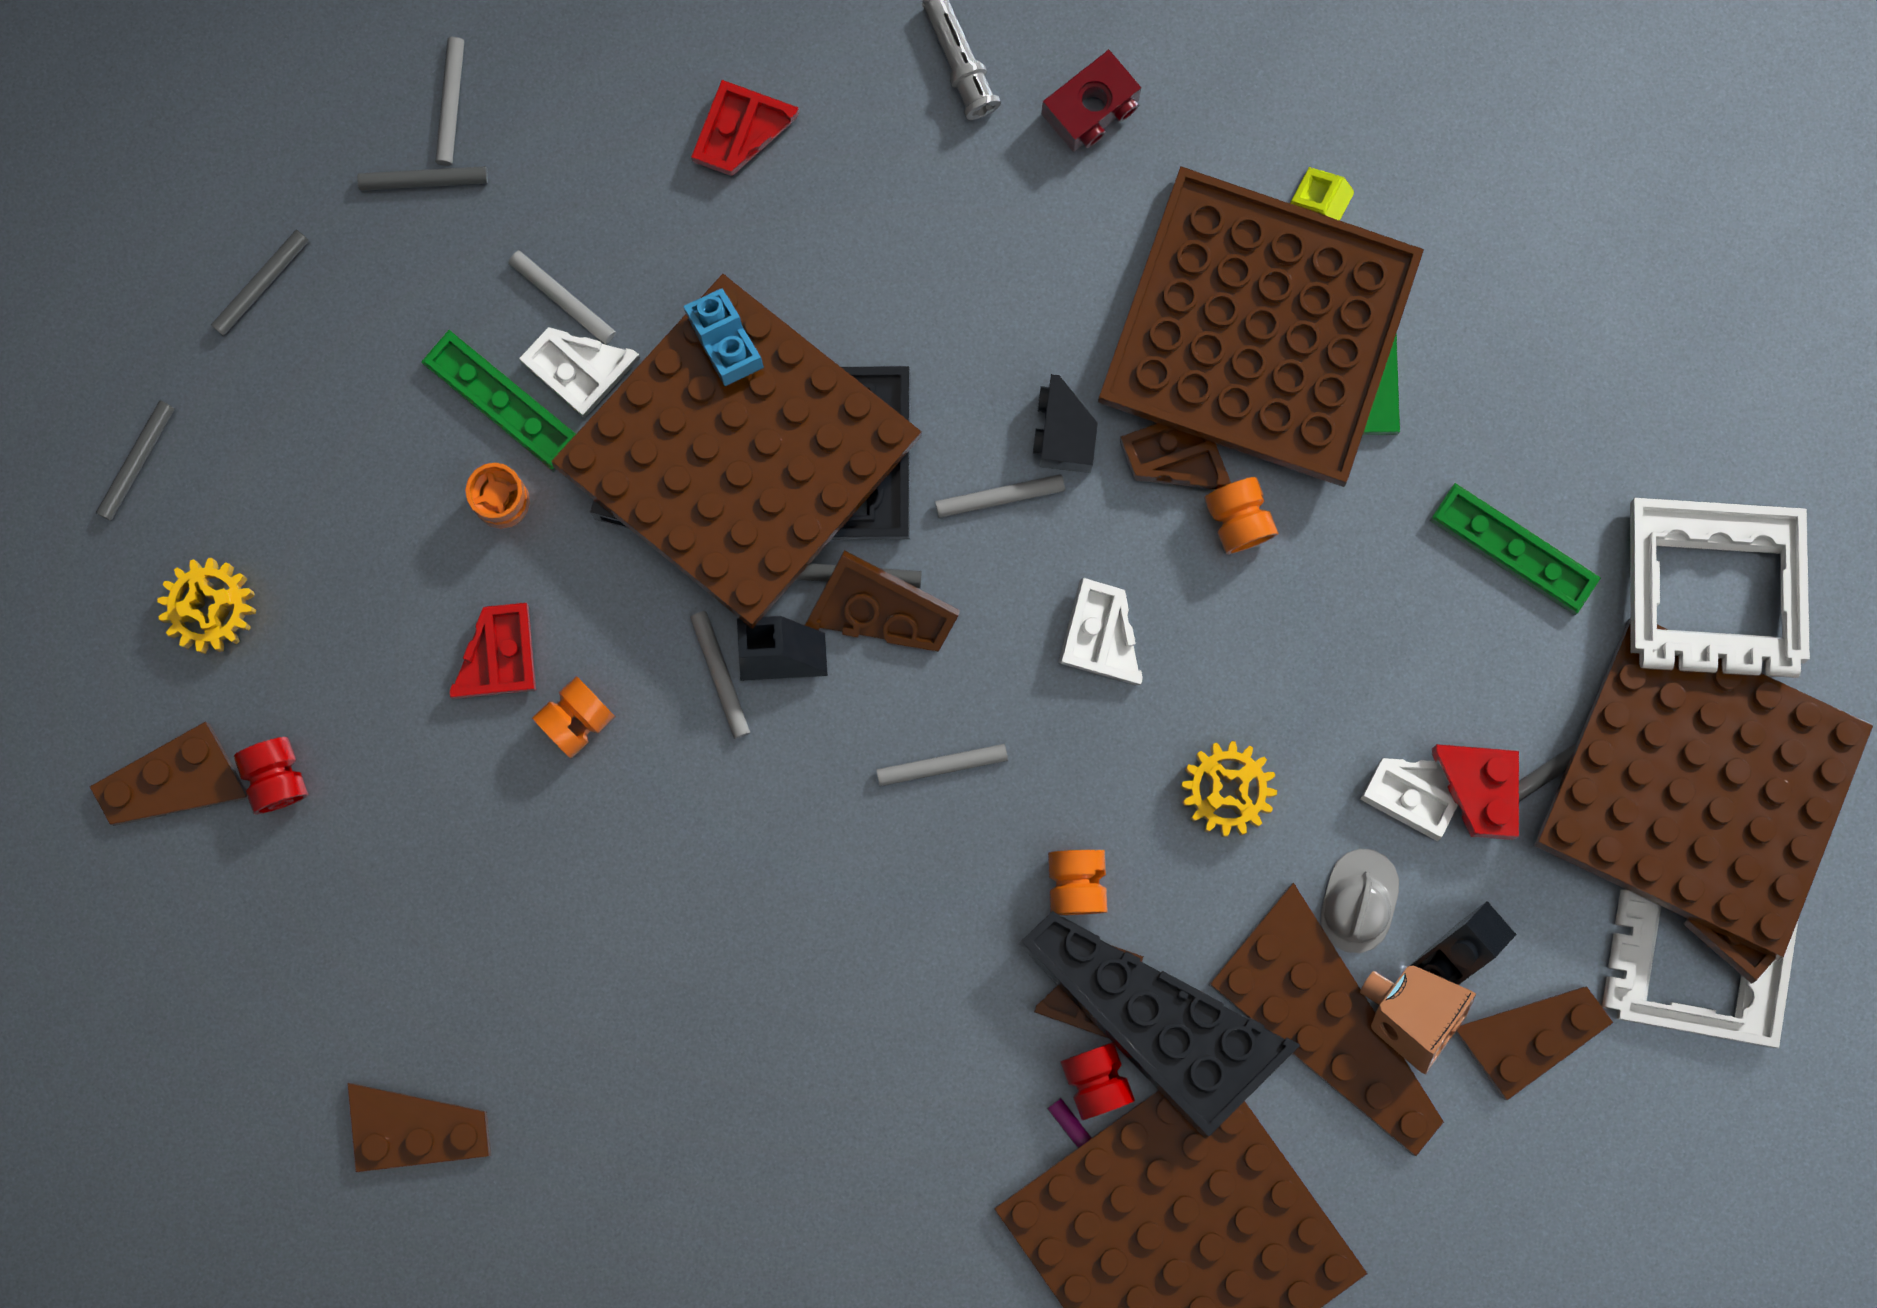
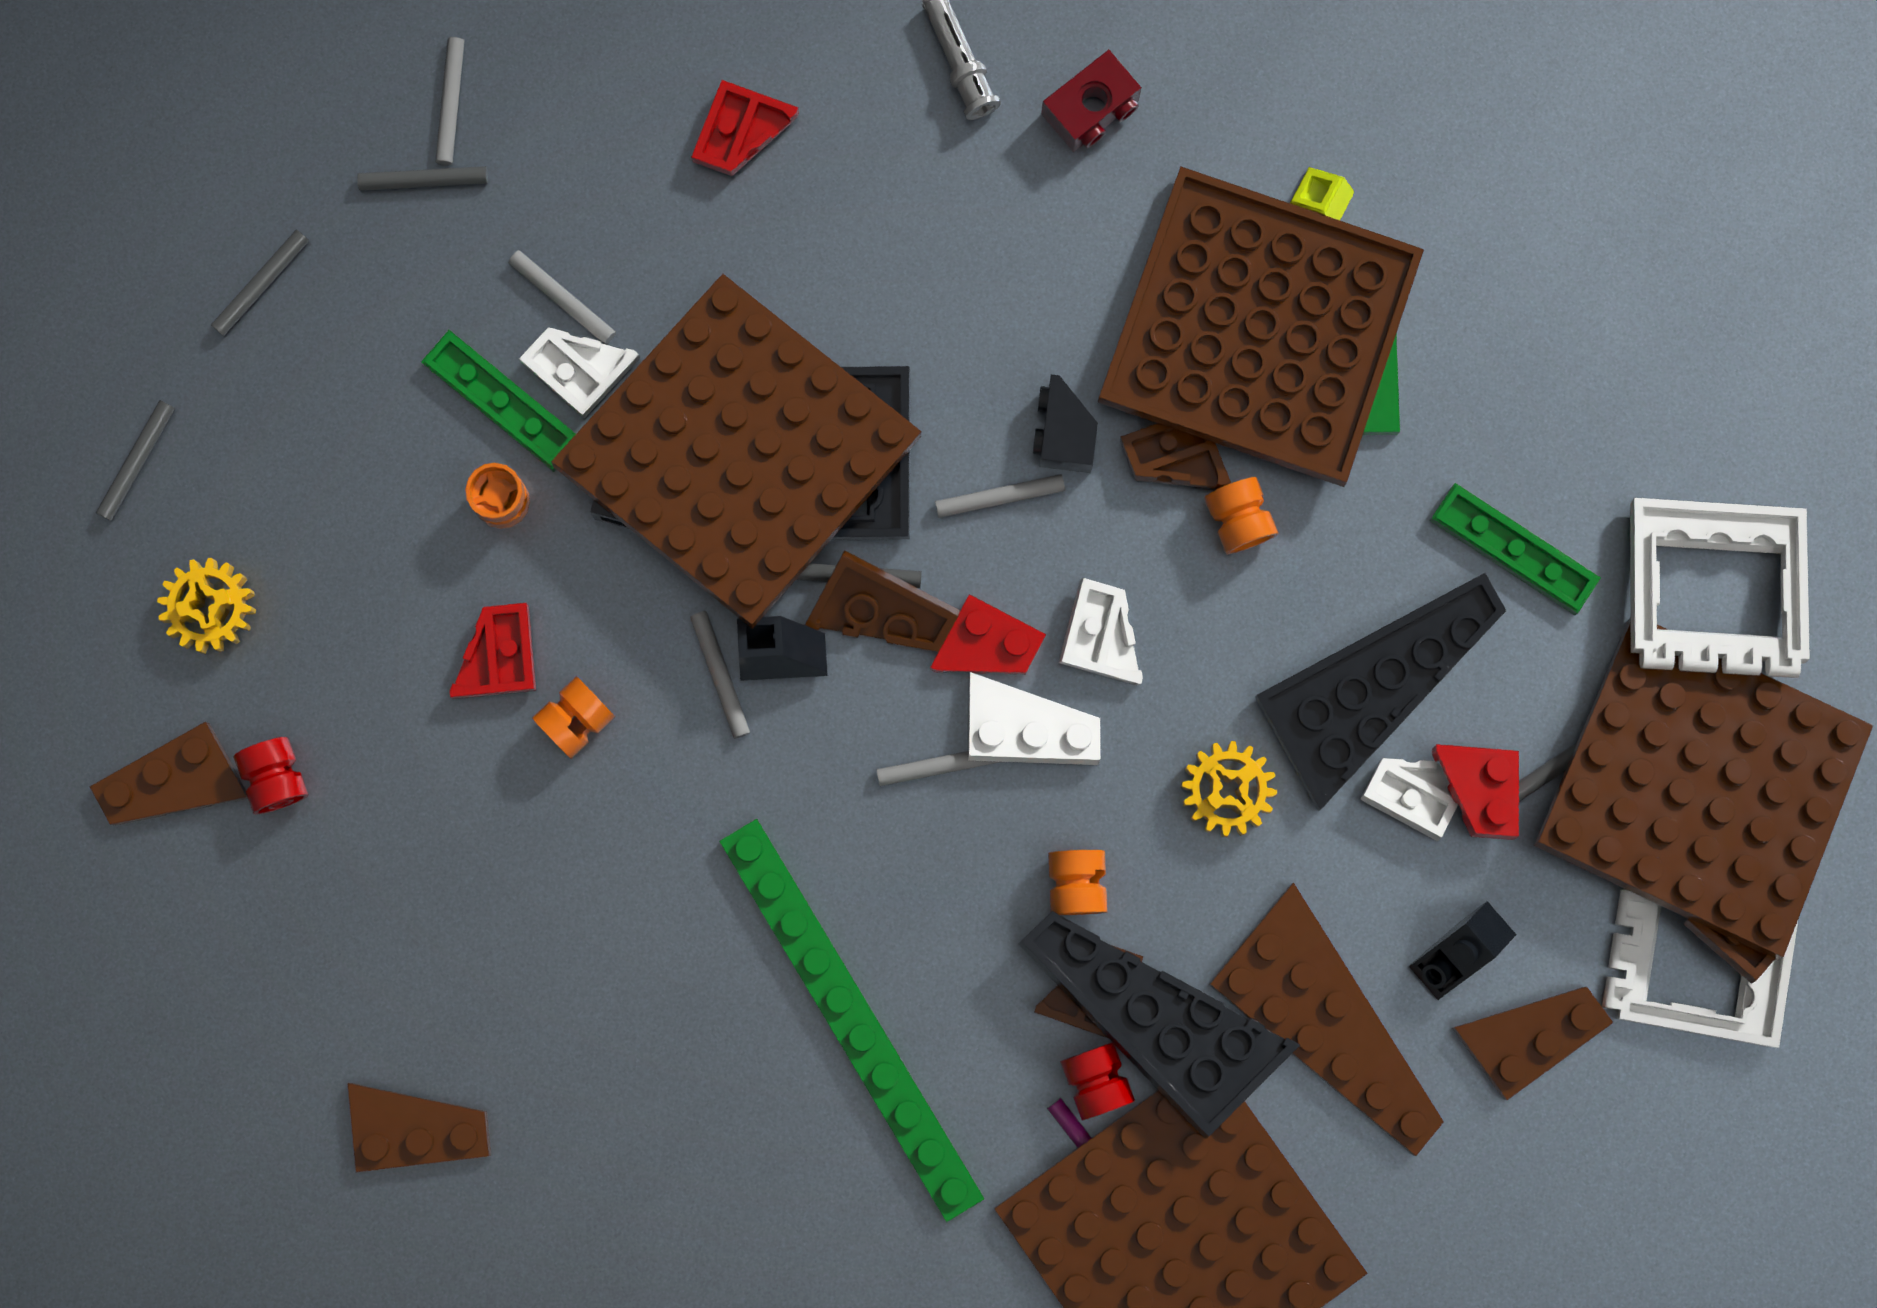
(723, 337): dark azure slope -> none
(852, 1020): none -> green plate
(987, 642): none -> red wing
(1027, 728): none -> white wing
(1357, 697): none -> black wing
(1360, 900): light grey piece -> none
(1417, 1013): nougat torso -> none

